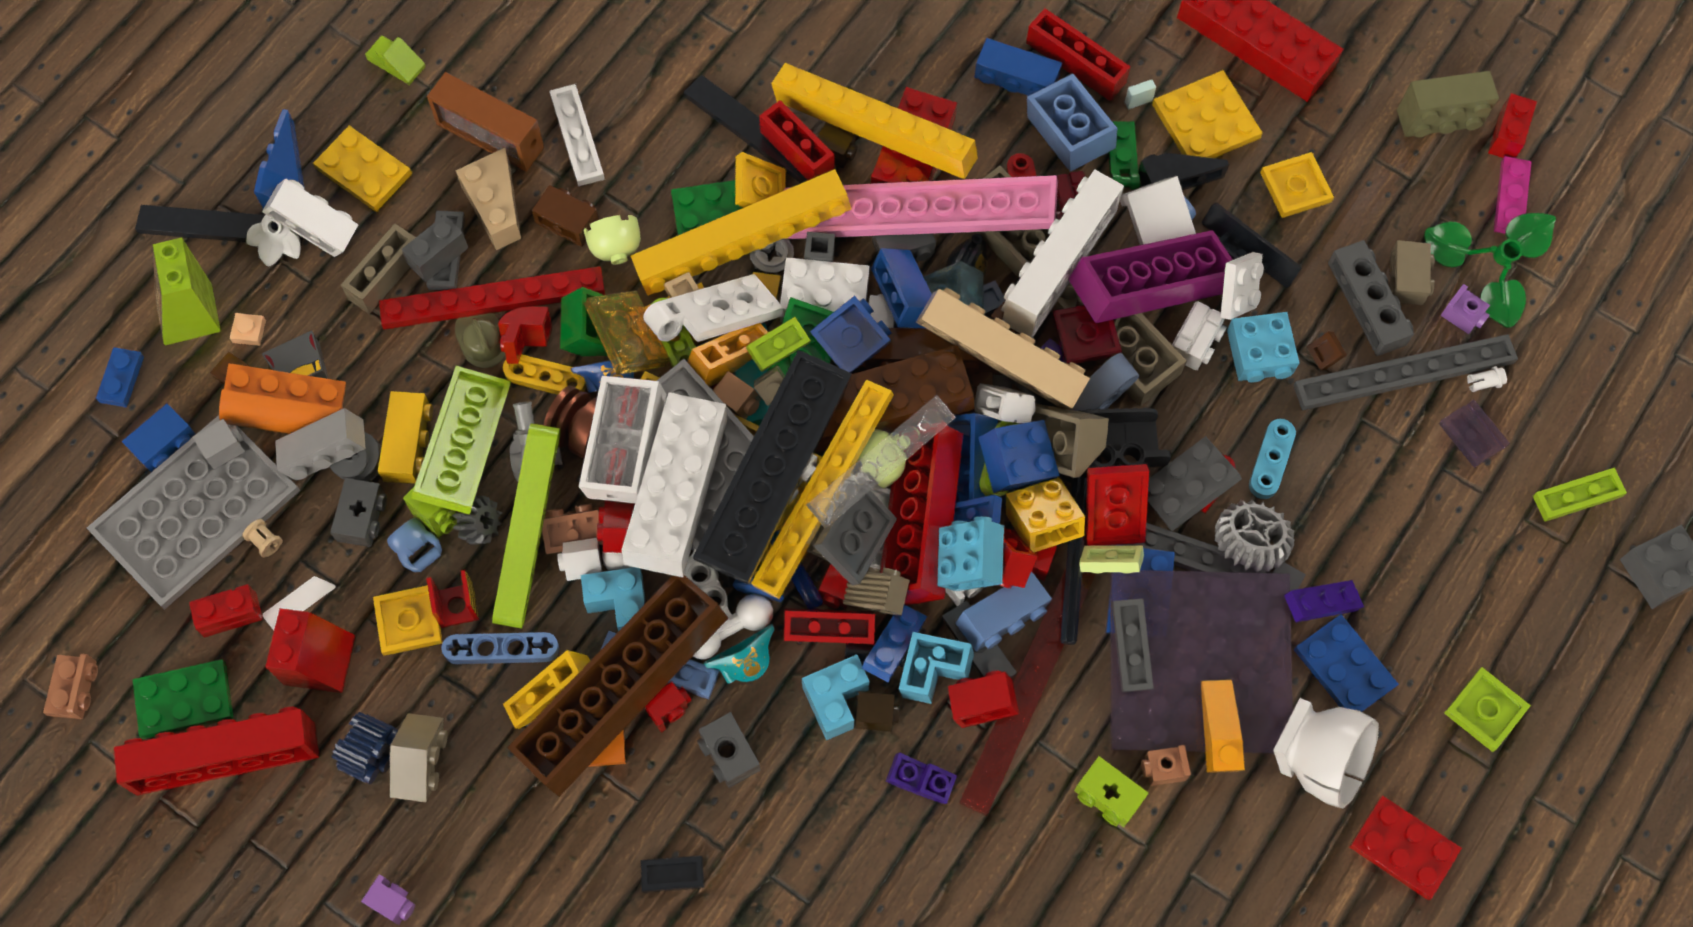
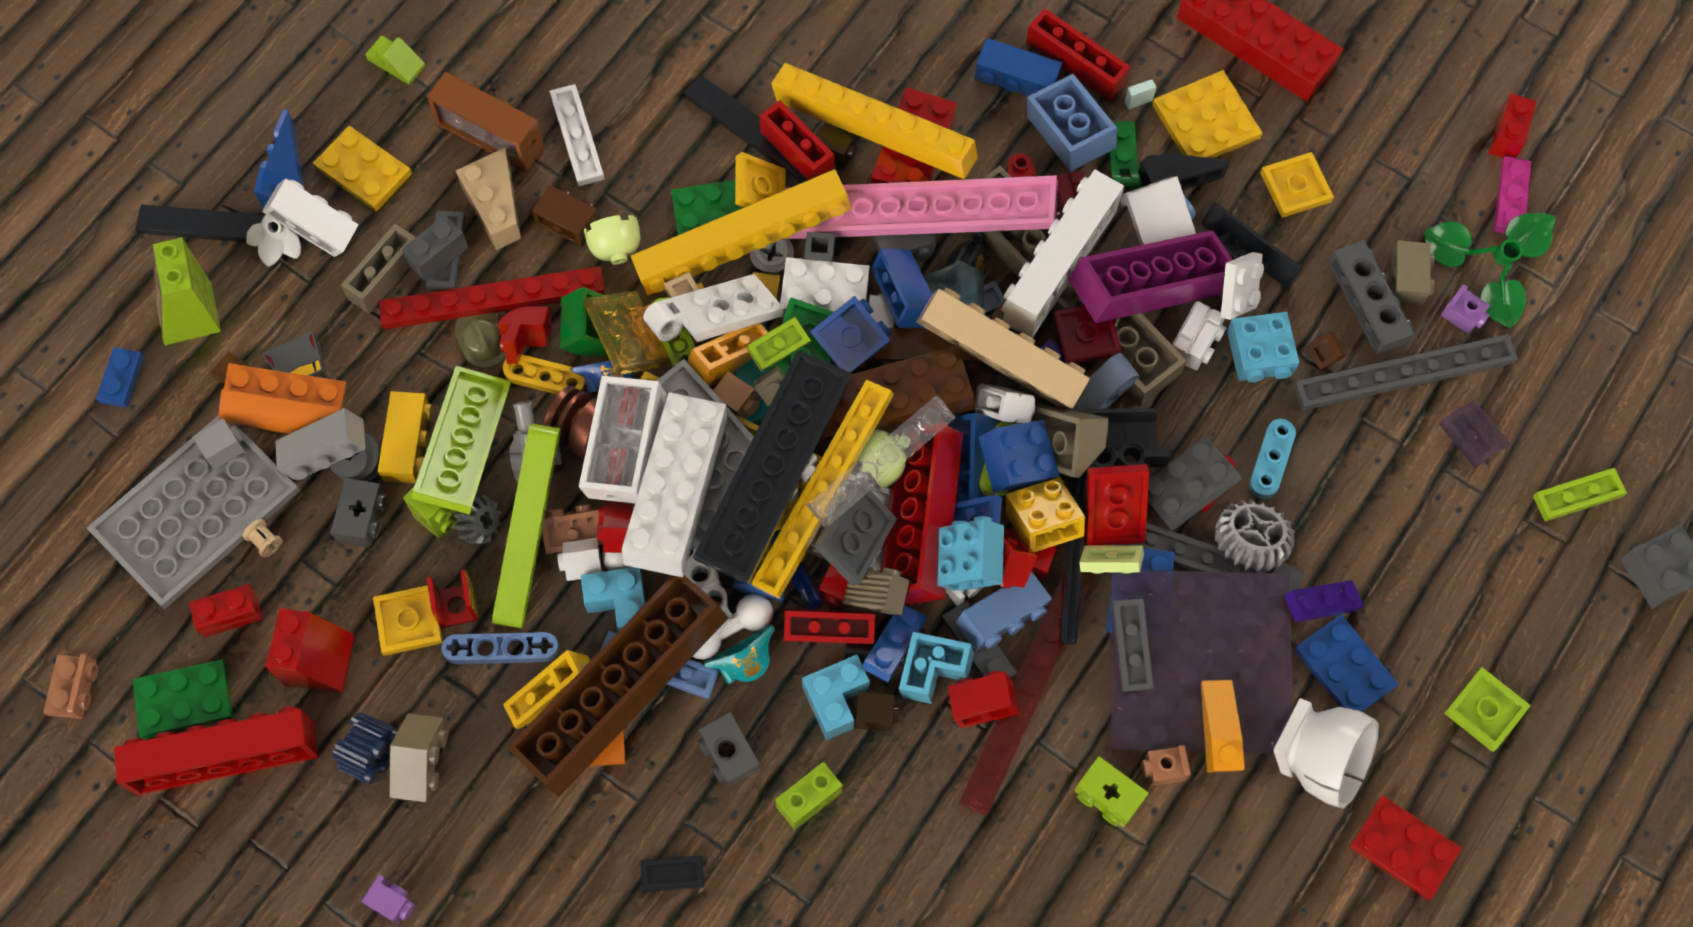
(158, 437): blue brick -> none
(247, 329): light nougat plate -> none
(300, 598): white sticker -> none
(409, 539): medium blue piece -> none
(668, 705): red brick -> none
(809, 795): none -> lime brick
(920, 778): dark purple slope -> none
(1447, 104): olive brick -> none
(1487, 379): white pin -> none

